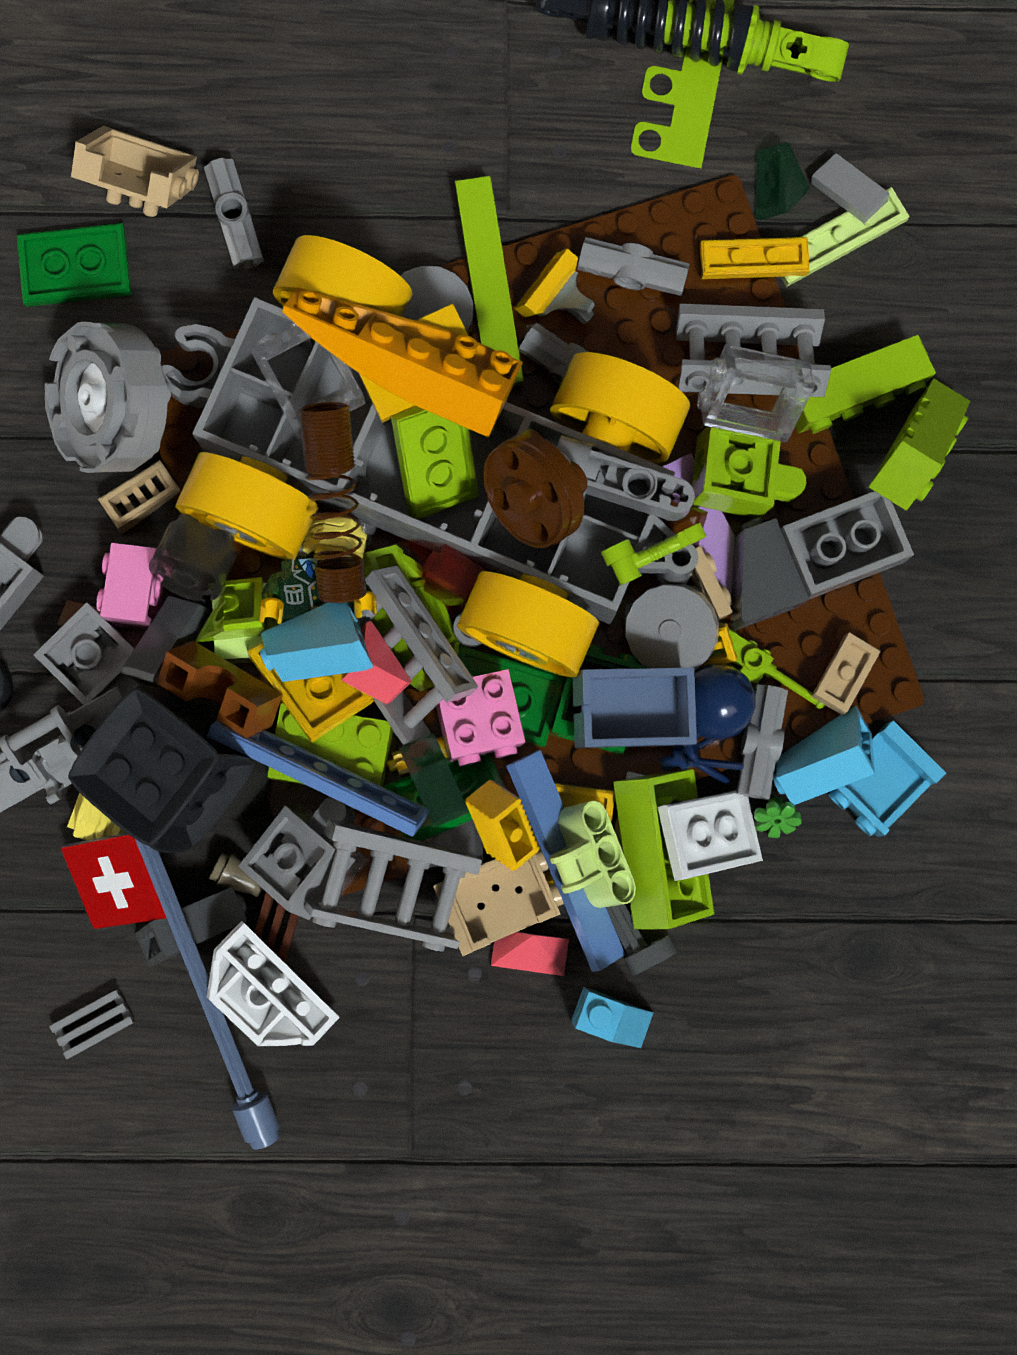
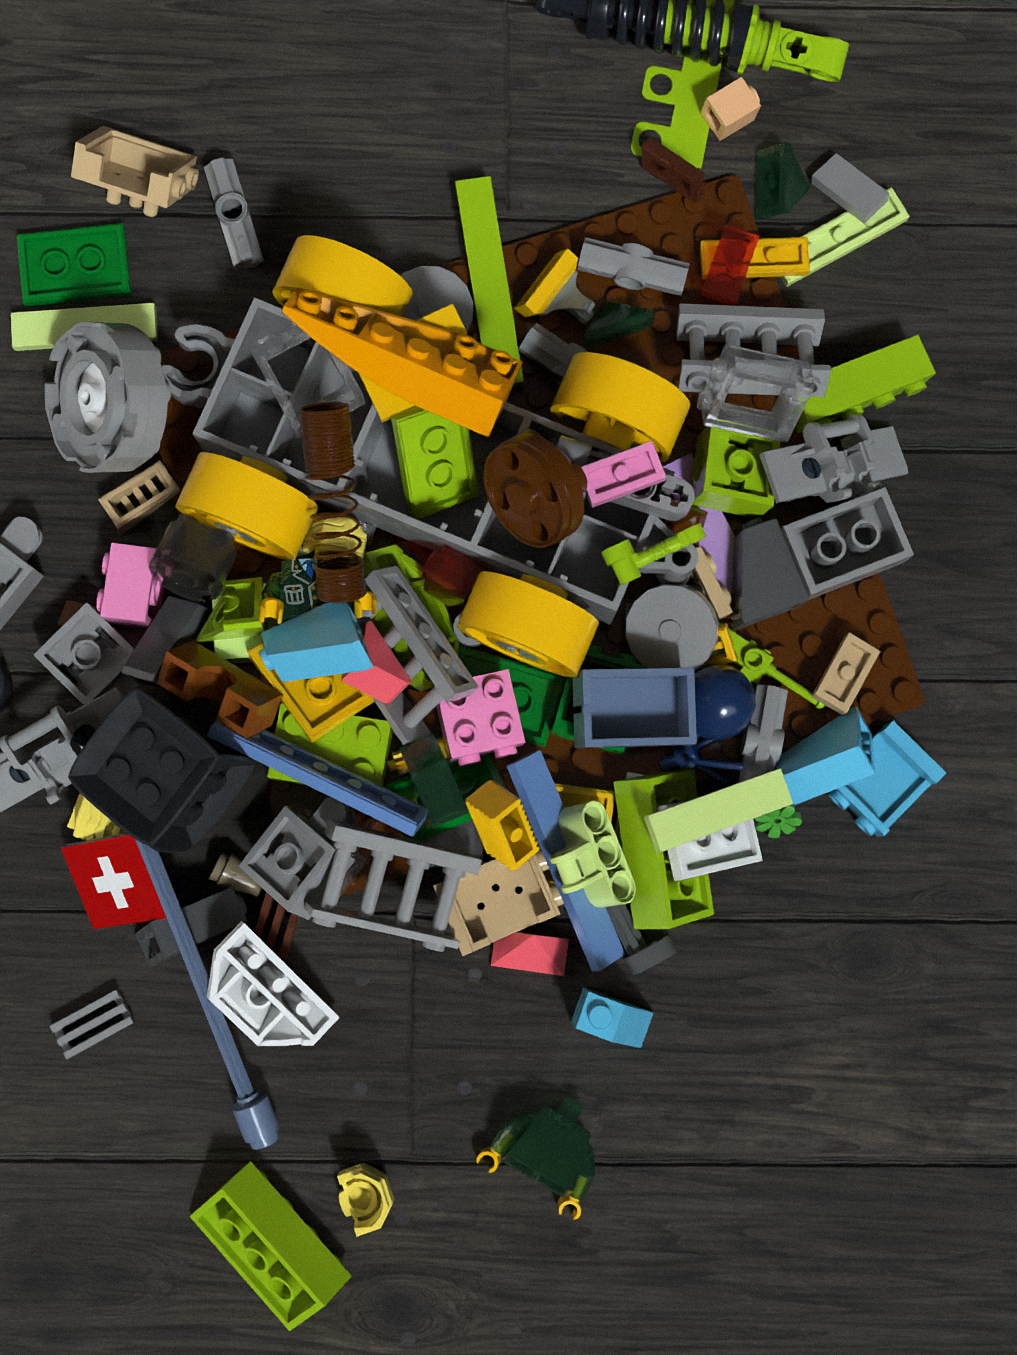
(43, 328): none -> yellowish green tile
(271, 1246): none -> lime slope
(365, 1197): none -> light yellow hair
(549, 1151): none -> clear green torso
(615, 322): none -> clear green slope
(623, 474): none -> bright pink plate
(673, 170): none -> copper tile
(718, 810): none -> yellowish green tile
(730, 265): none -> clear red plate
(731, 108): none -> light nougat brick
(830, 473): none -> light grey piece
(921, 446): lime wedge -> none

